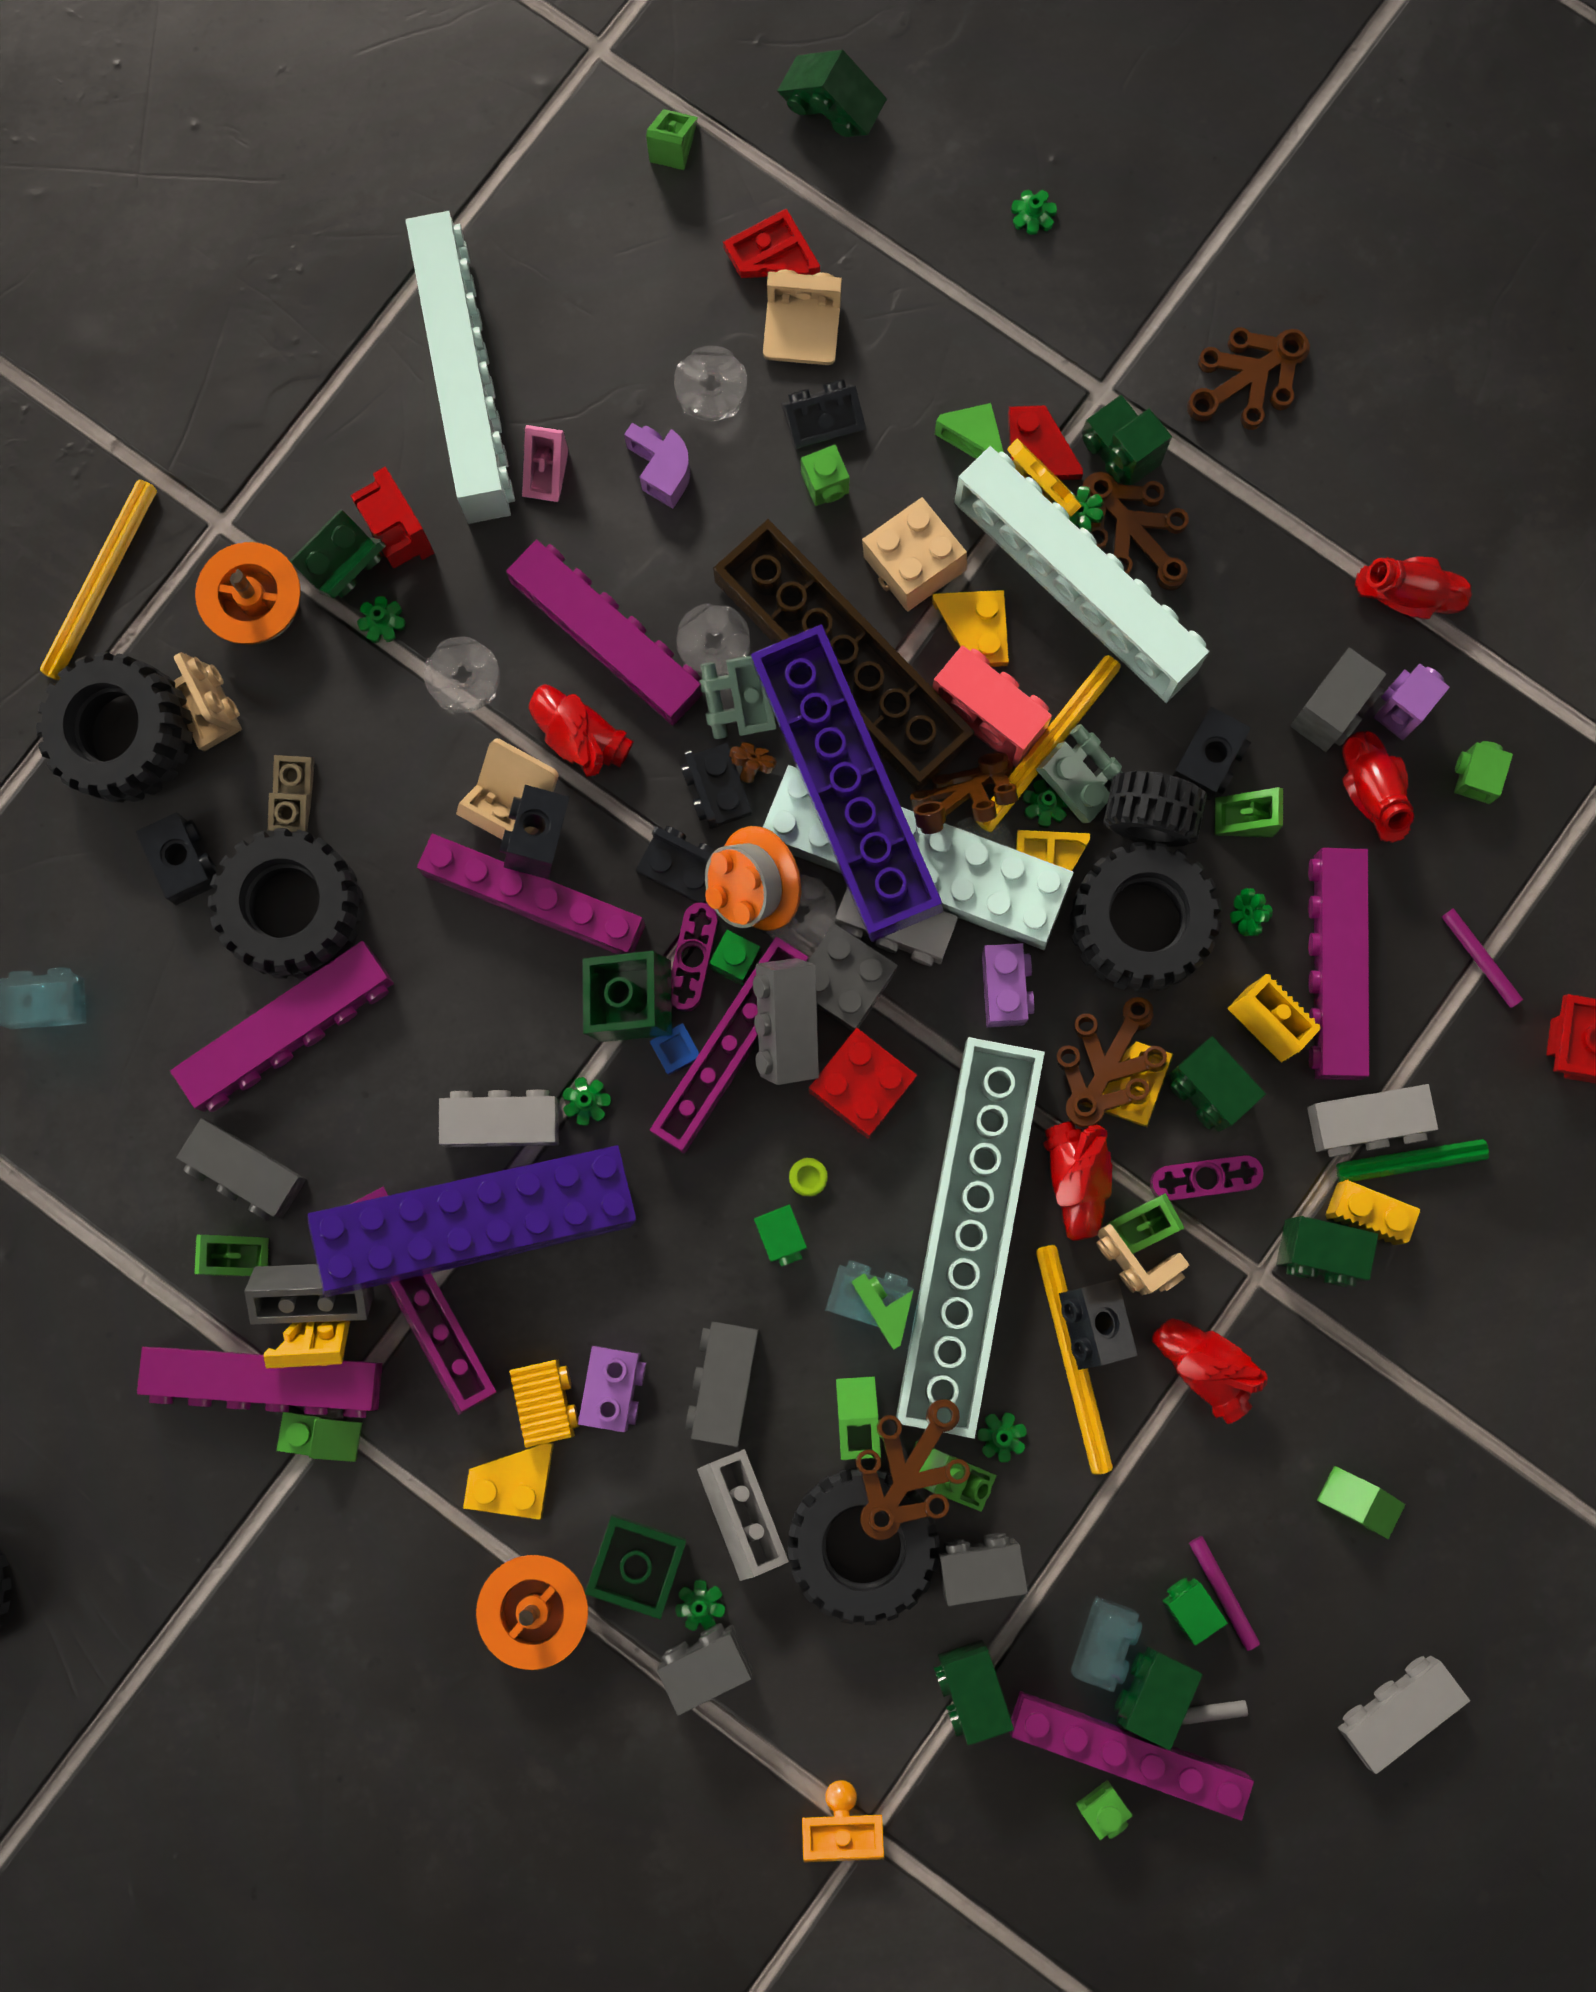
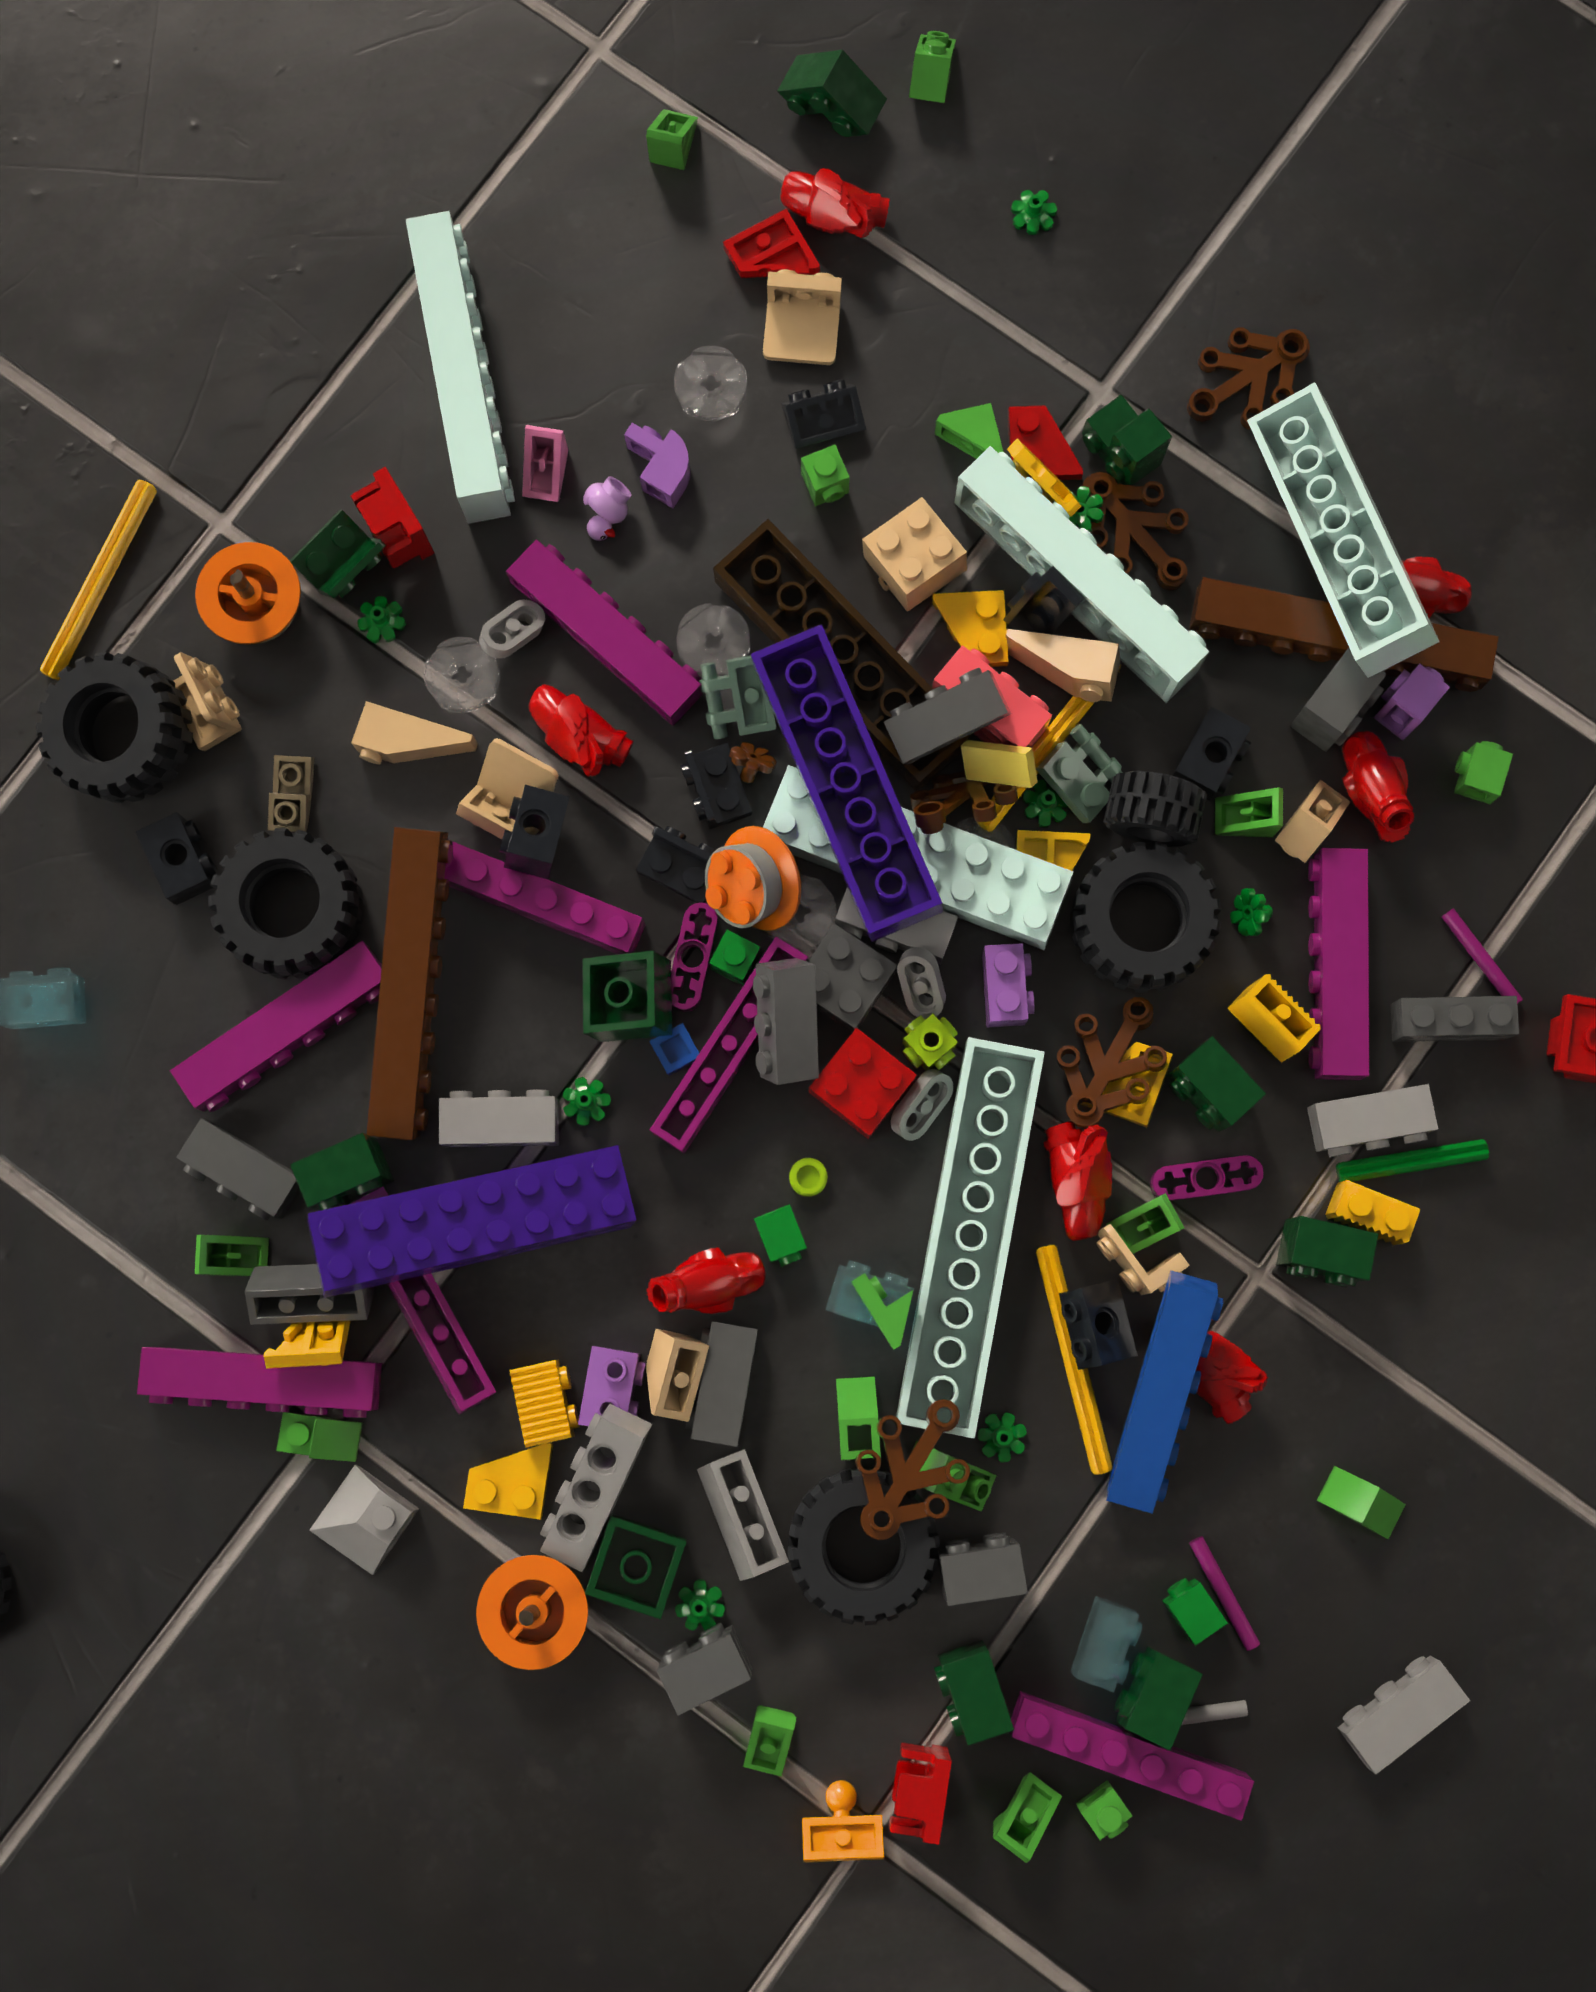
(342, 1172): none -> dark green brick
(364, 1519): none -> light grey slope
(403, 737): none -> tan slope
(408, 983): none -> reddish brown brick
(509, 630): none -> light grey plate
(576, 1542): none -> light grey brick
(609, 503): none -> lavender animal
(674, 1373): none -> tan slope
(707, 1282): none -> red animal
(770, 1740): none -> bright green slope
(833, 203): none -> red animal
(919, 979): none -> light grey plate
(921, 1791): none -> red panel
(922, 1055): none -> lime brick
(922, 1104): none -> light grey plate
(932, 67): none -> bright green slope
(946, 715): none -> dark grey brick
(999, 763): none -> light yellow tile
(1026, 1817): none -> bright green slope
(1045, 601): none -> black bracket
(1074, 664): none -> tan slope
(1162, 1392): none -> blue brick
(1311, 628): none -> reddish brown brick
(1312, 821): none -> tan slope
(1342, 531): none -> light aqua brick
(1454, 1018): none -> dark grey brick

